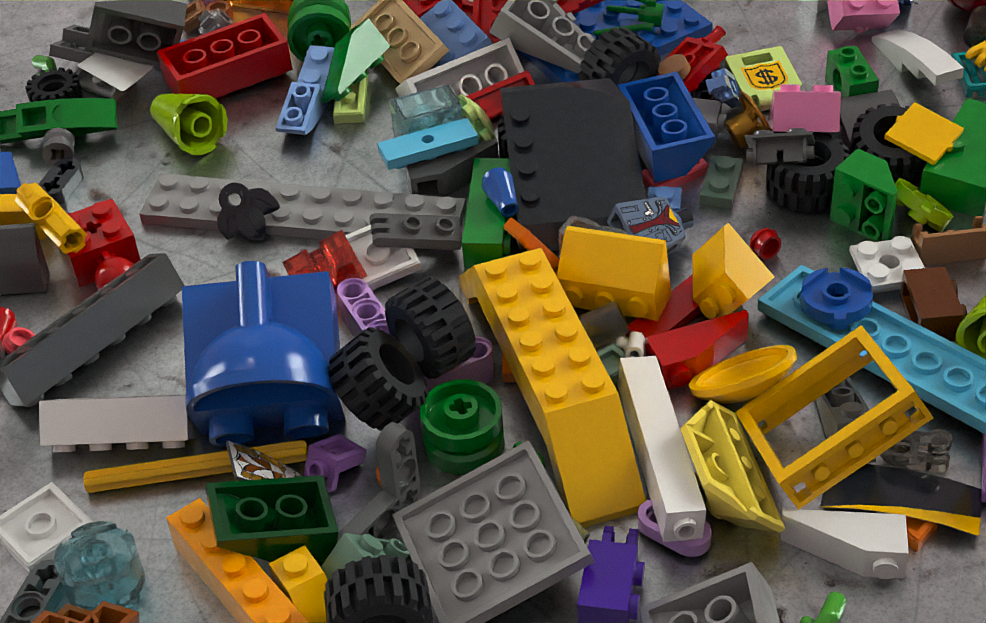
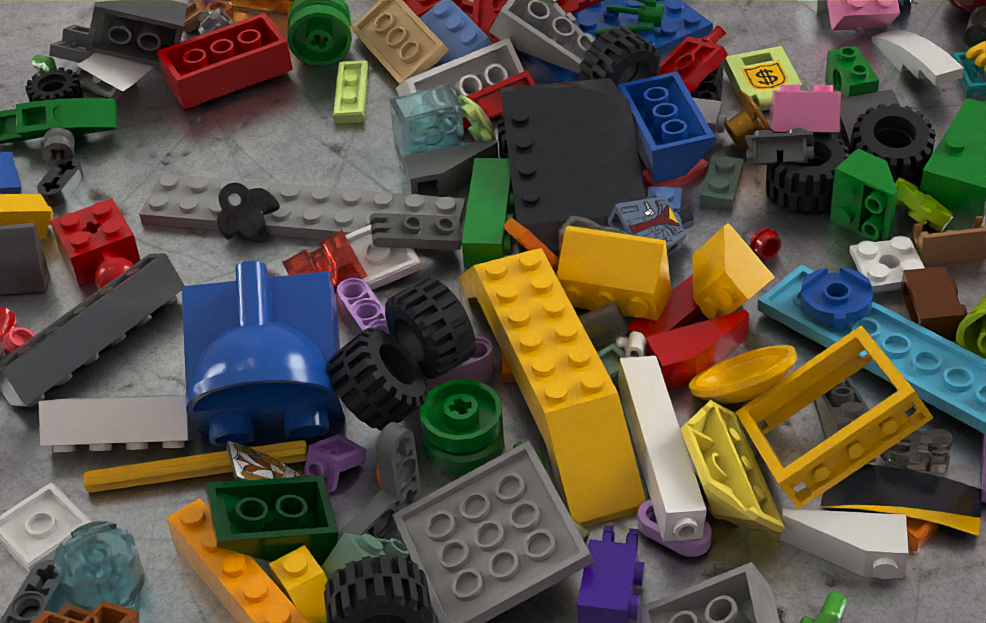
(50, 217): yellow piece -> none
(191, 120): lime cone -> none
(303, 102): light blue slope -> none
(351, 57): slope -> none
(428, 143): medium azure tile -> none
(500, 189): blue cone -> none
(675, 63): medium nougat tile -> none
(724, 87): medium blue hinge -> none
(924, 133): yellow piece -> none

